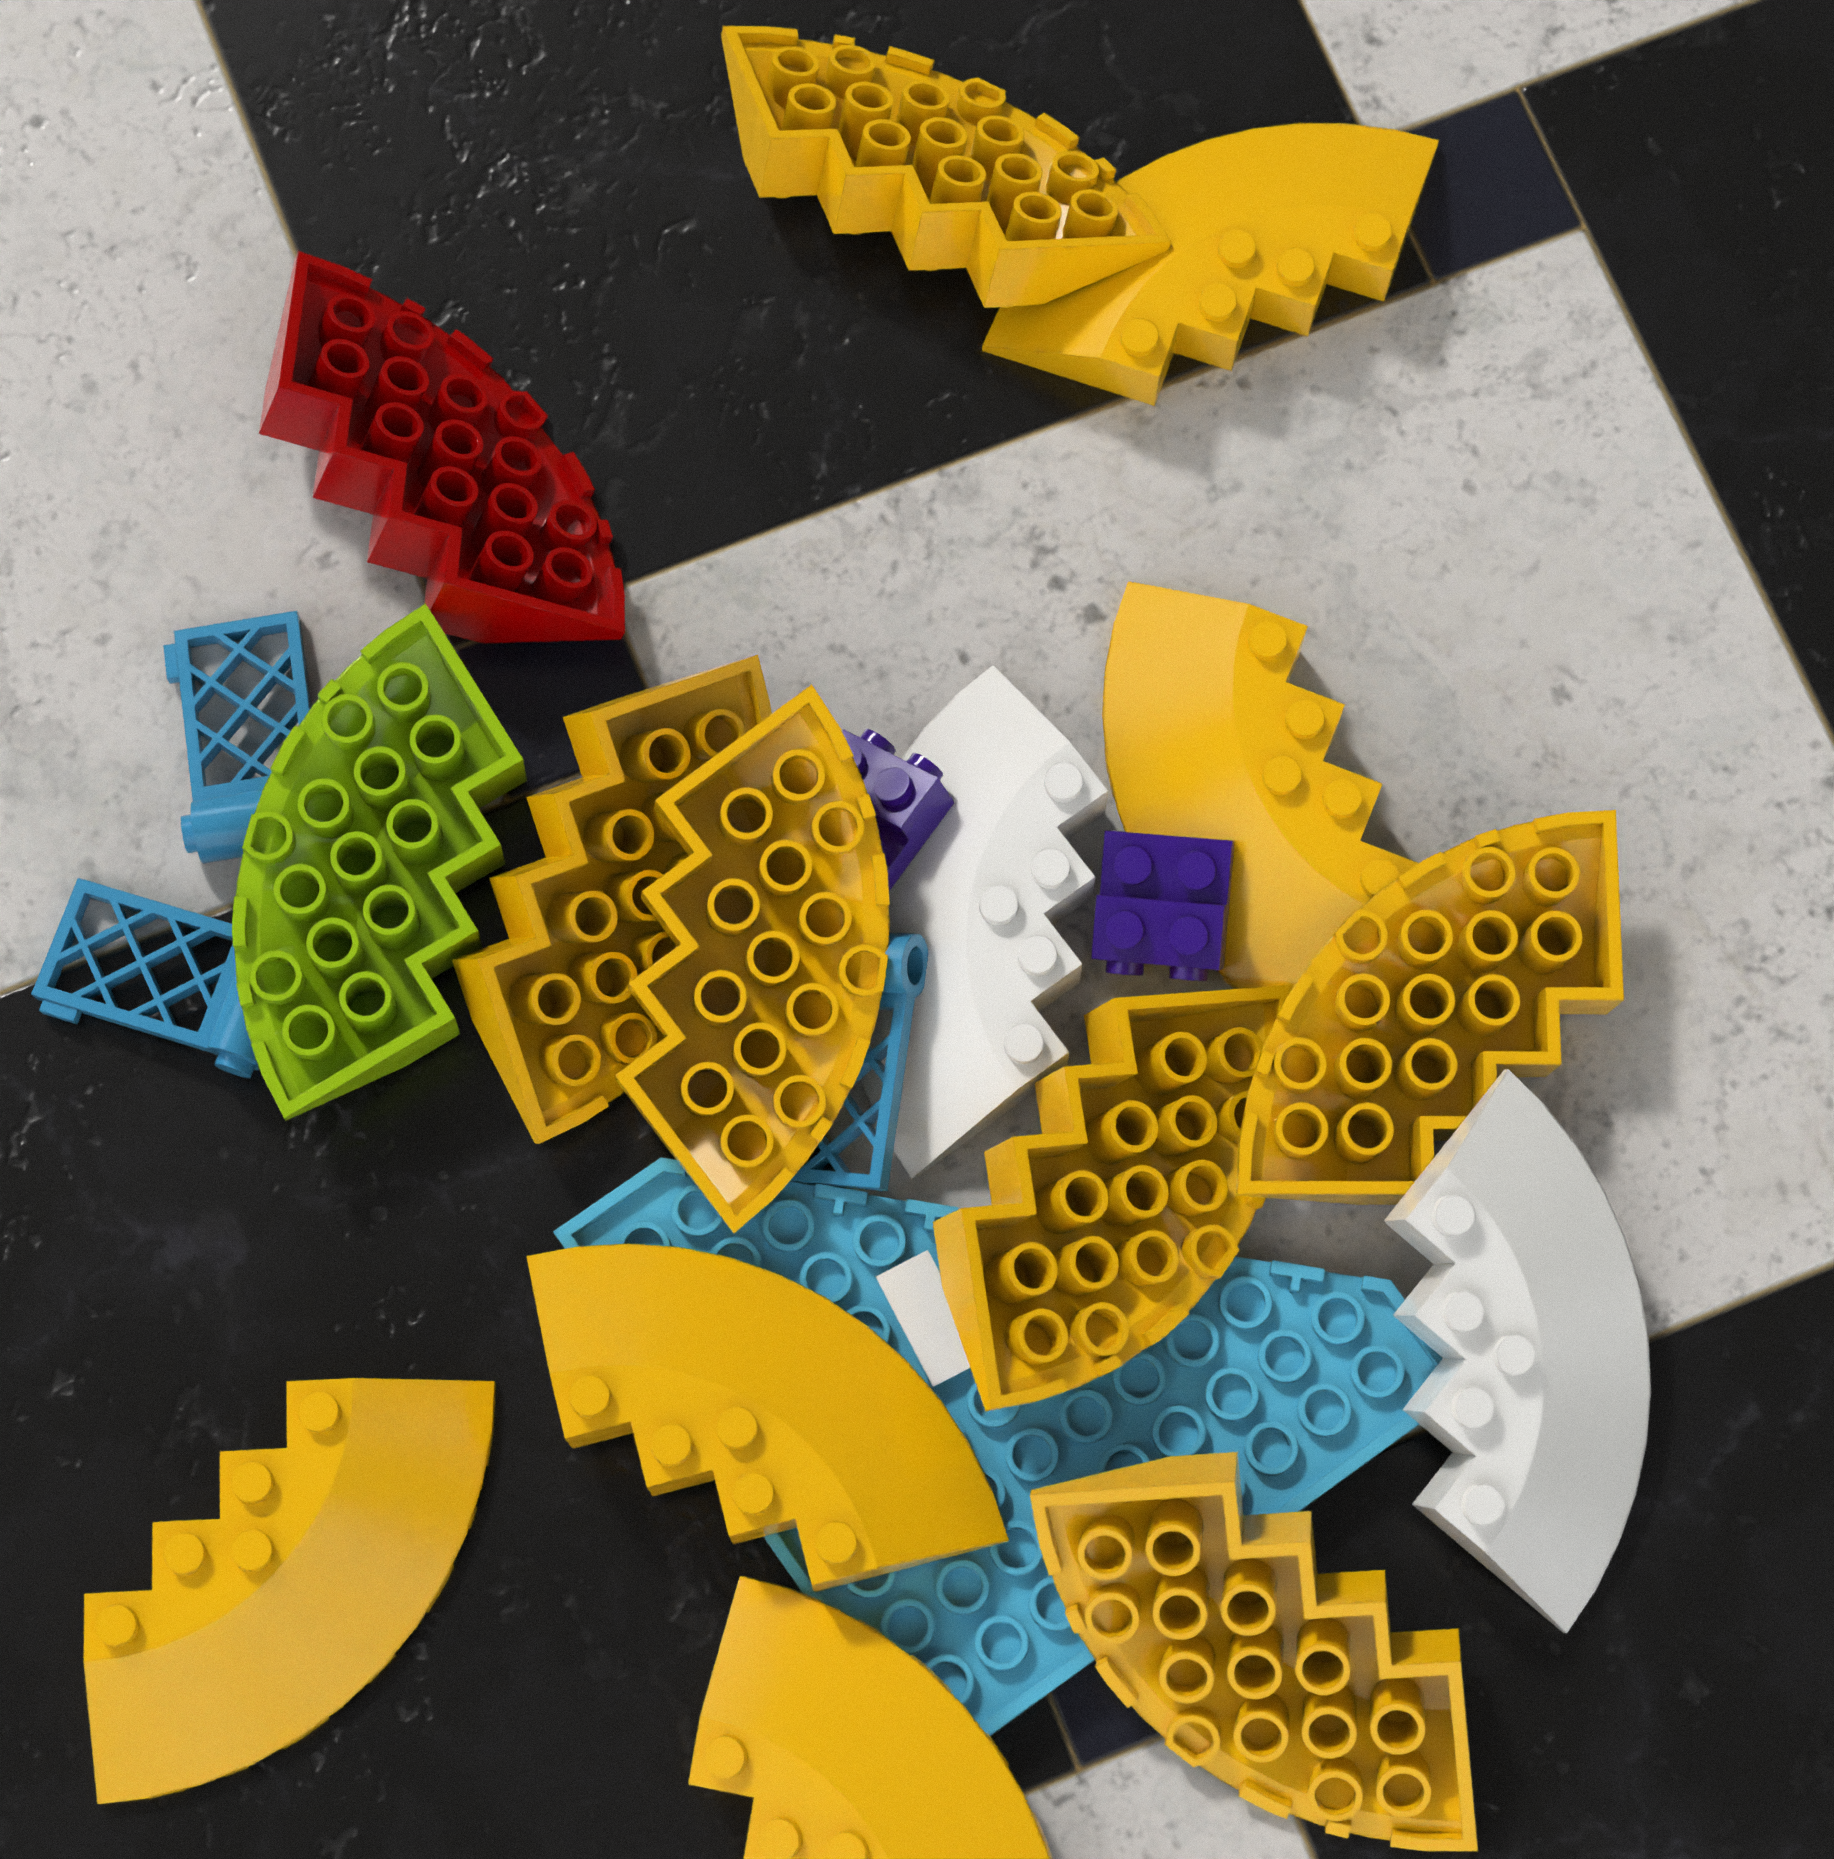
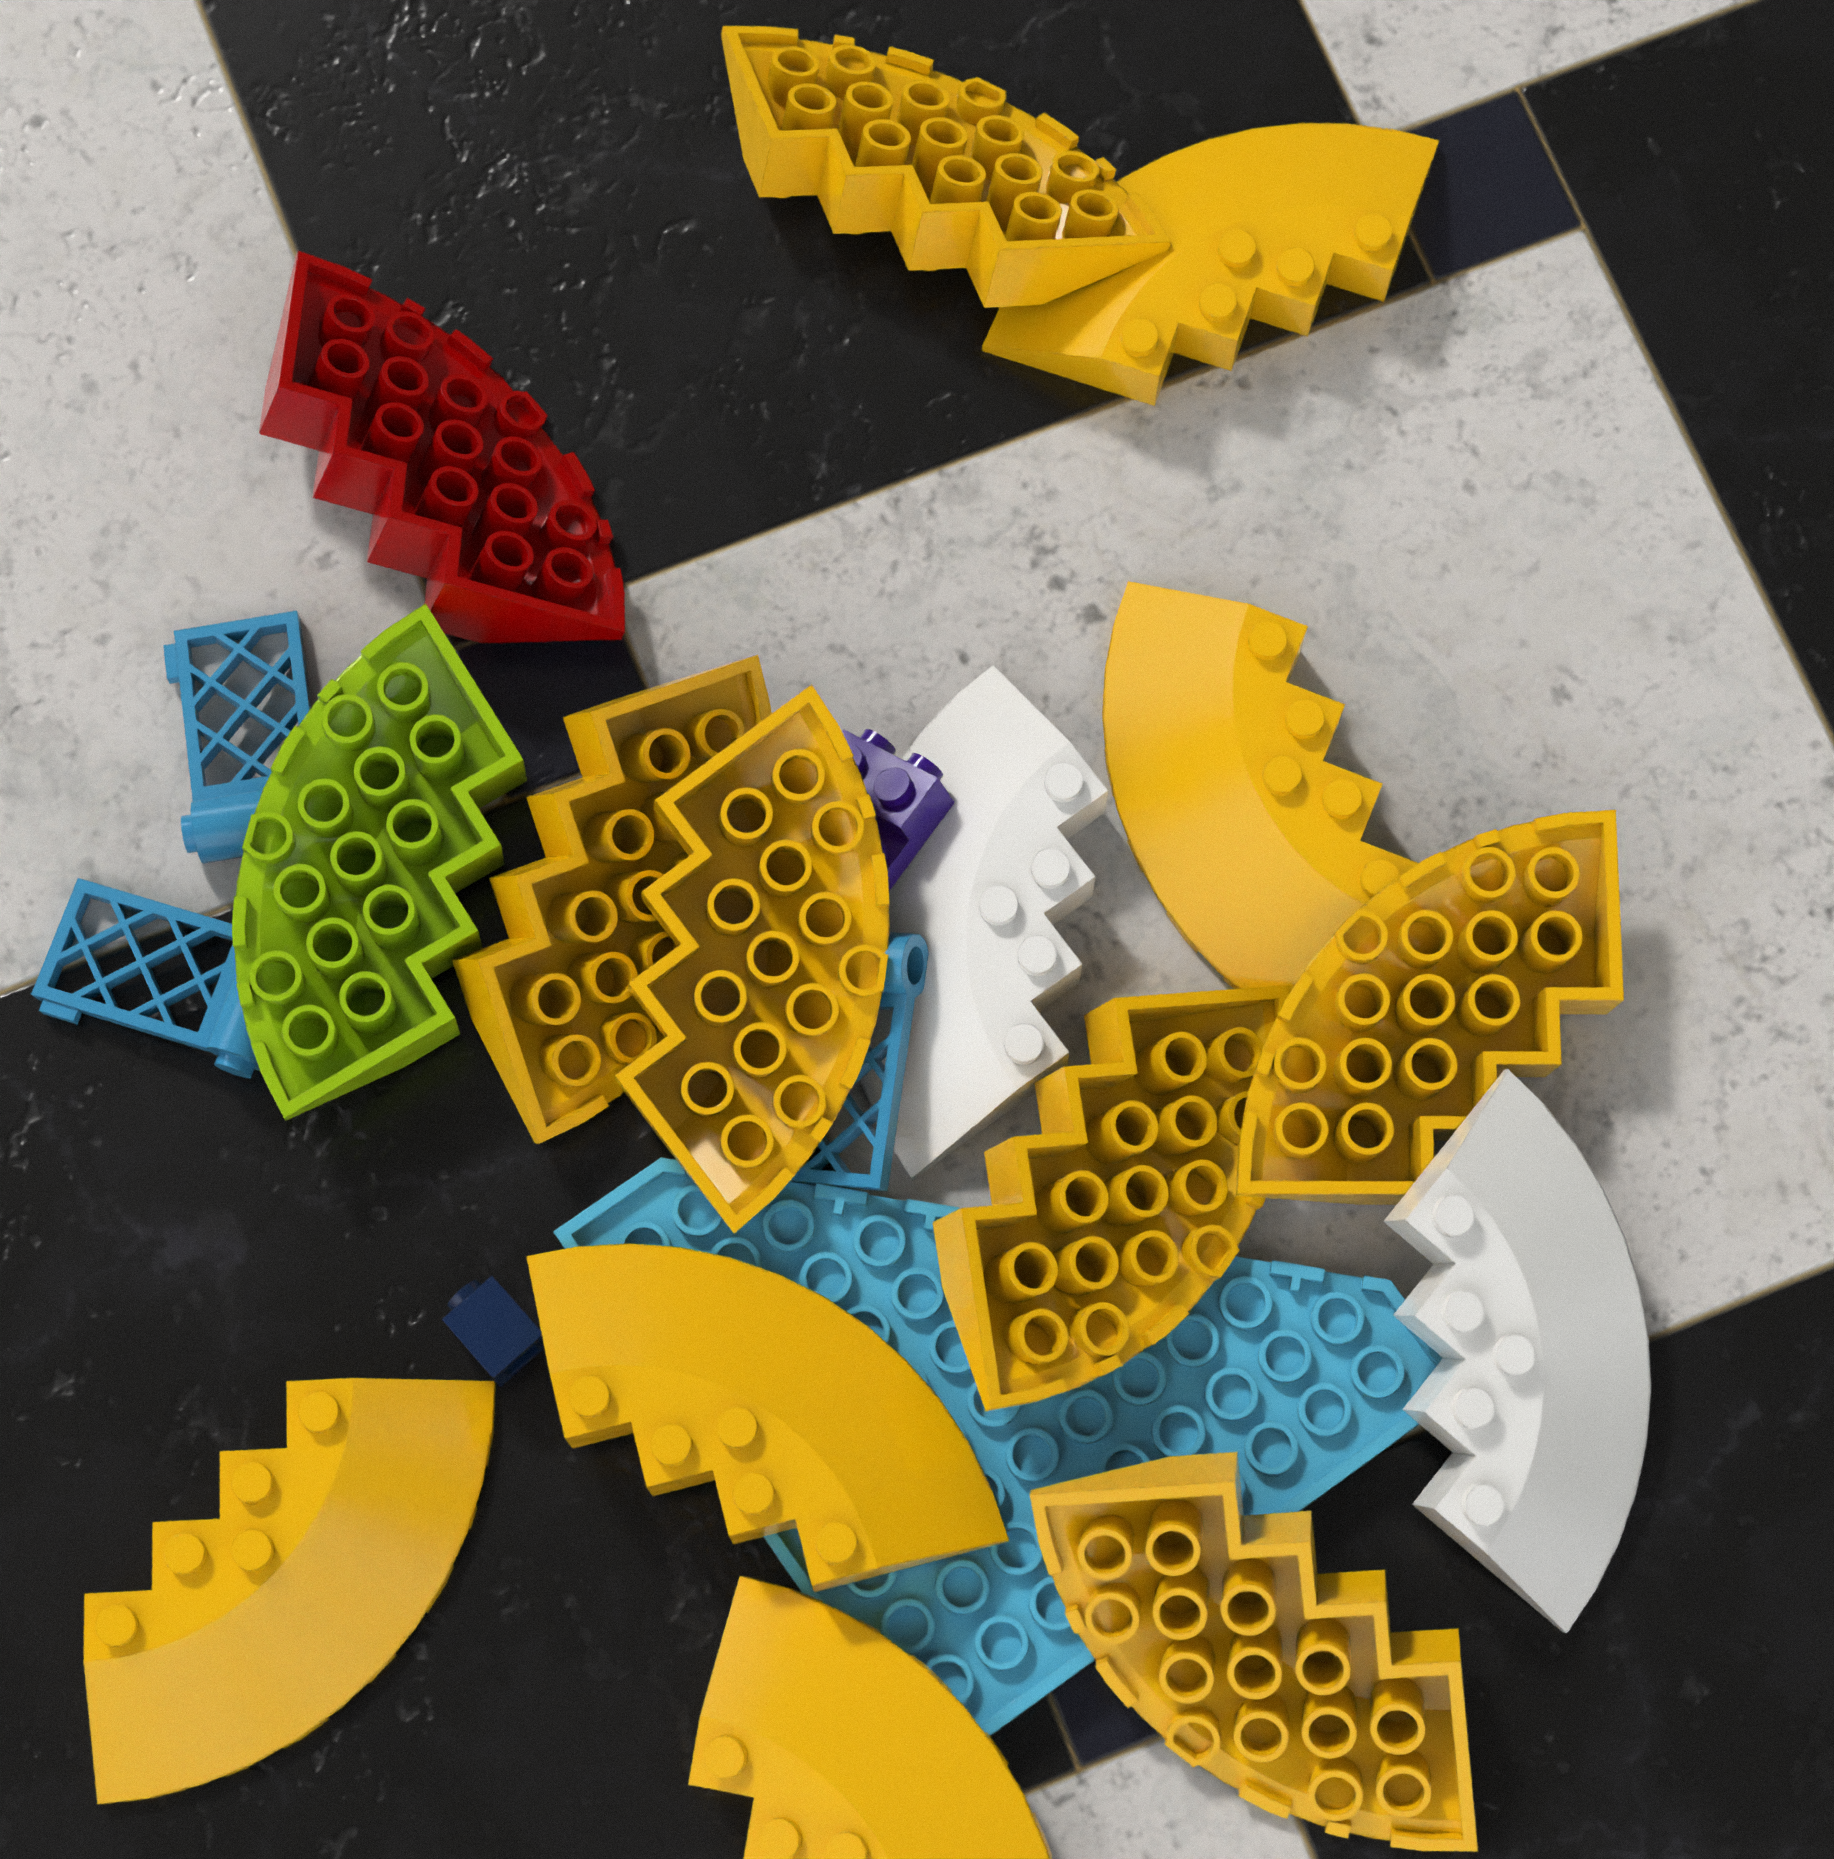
(493, 1329): none -> dark blue brick
(925, 1317): white sticker -> none
(1163, 904): dark purple plate -> none

